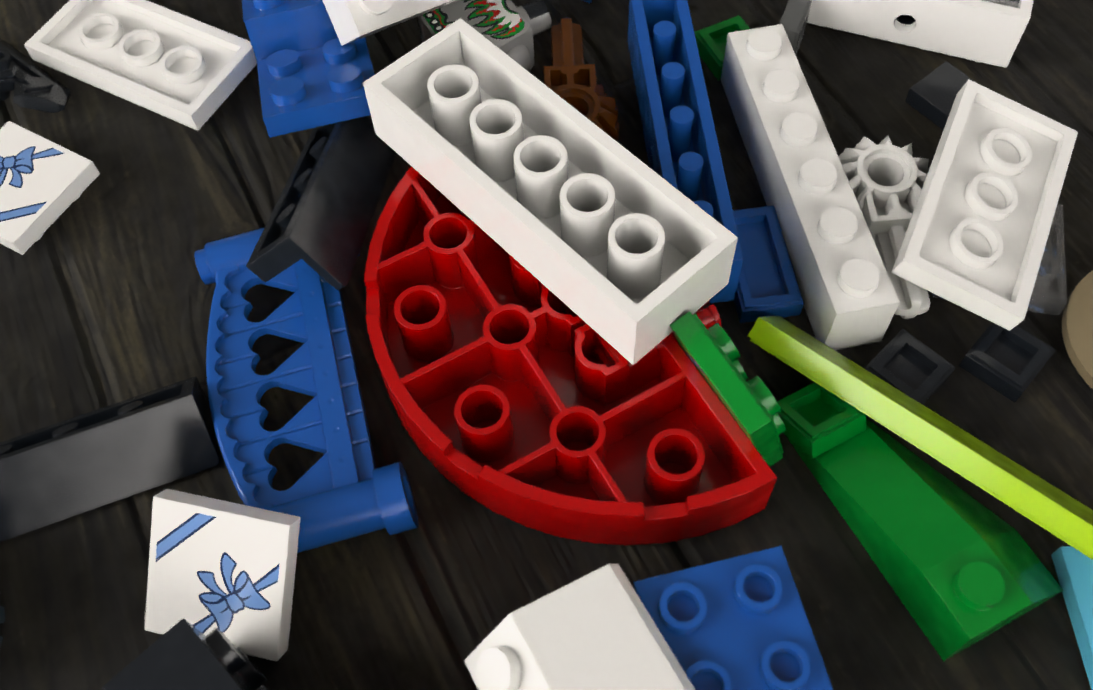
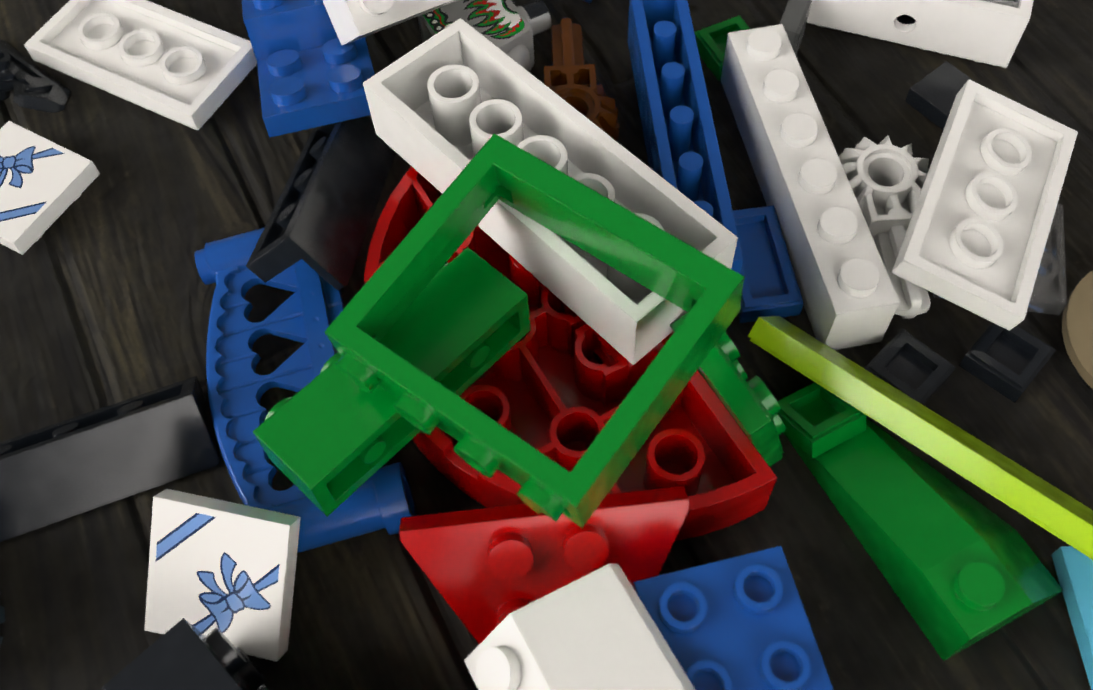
(340, 435): none -> green brick
(511, 555): none -> red wing
(594, 224): none -> green window

